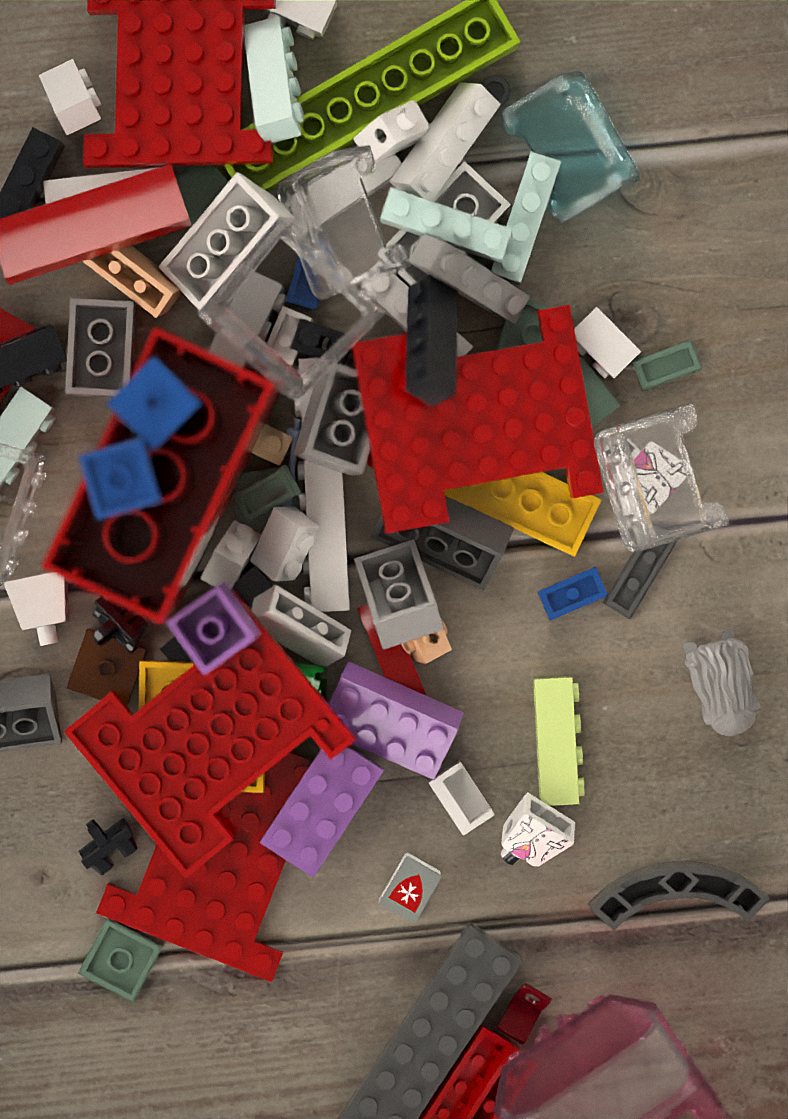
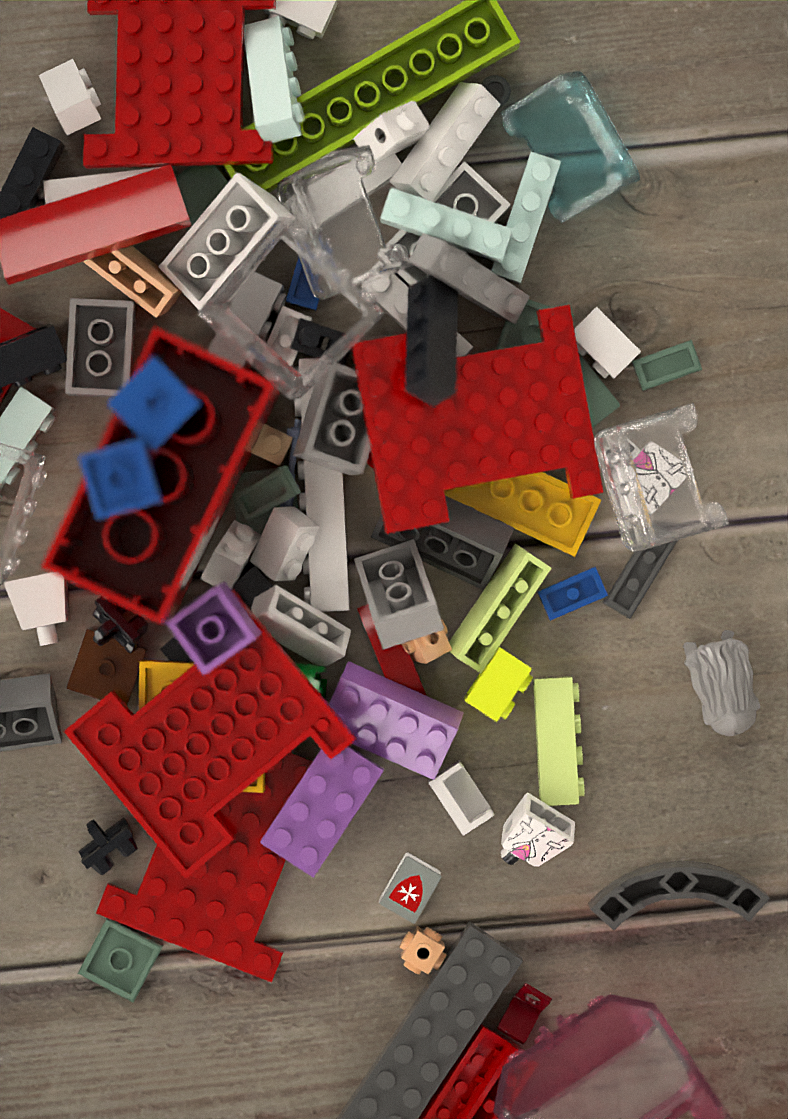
(422, 938): none -> light nougat brick
(498, 608): none -> yellowish green brick
(498, 684): none -> neon yellow brick

